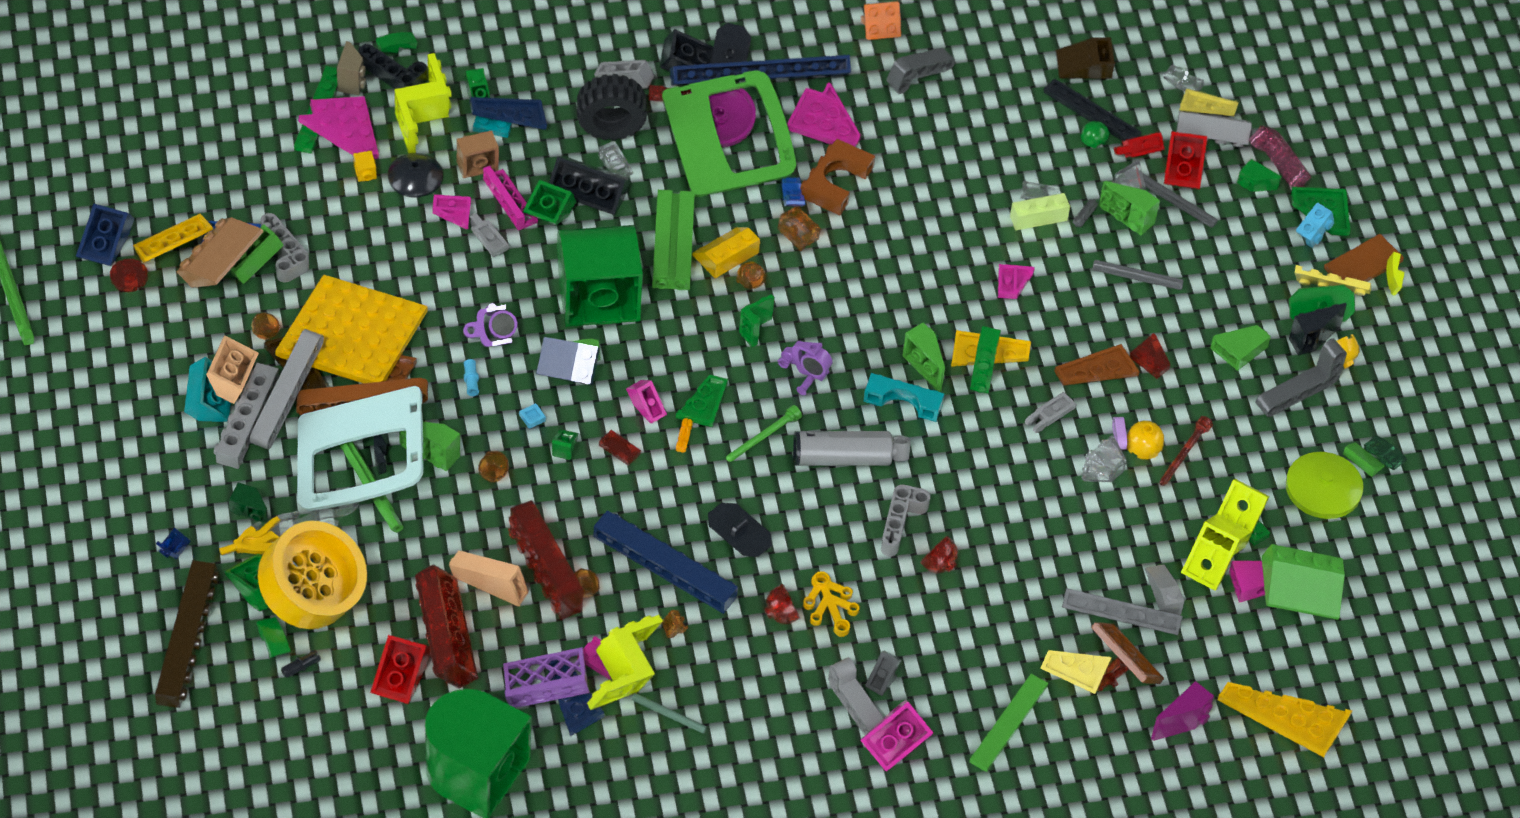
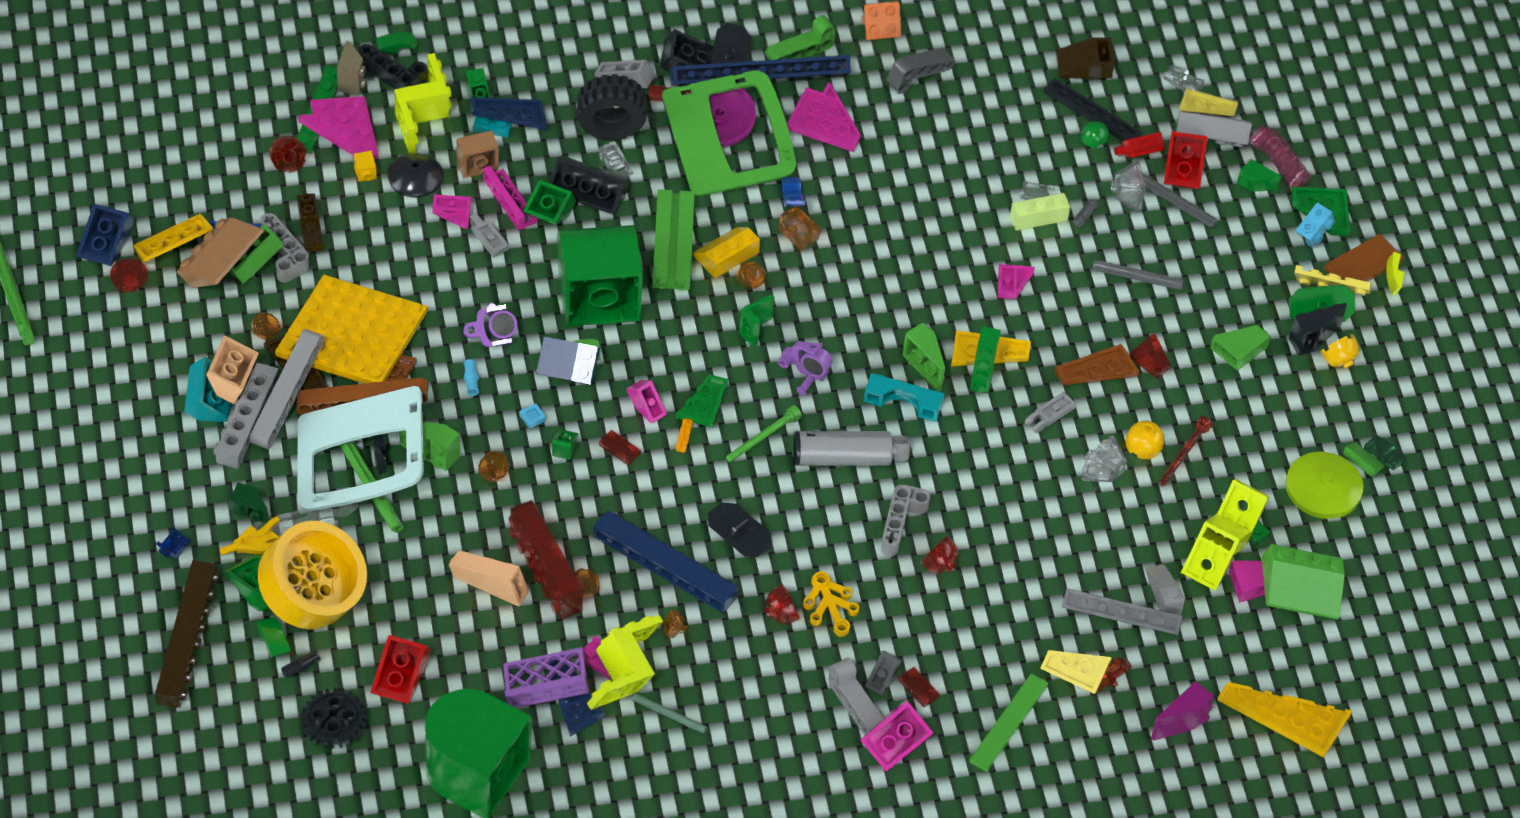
(287, 153): none -> clear red cylinder
(310, 222): none -> dark brown slope
(333, 718): none -> black gear
(446, 626): clear red brick -> none
(806, 44): none -> bright green beam
(837, 157): dark orange arch -> none
(918, 687): none -> clear red tile
(1119, 431): lavender beam -> none
(1127, 653): dark orange tile -> none
(1130, 205): bright green slope -> none
(1307, 383): dark grey beam -> none

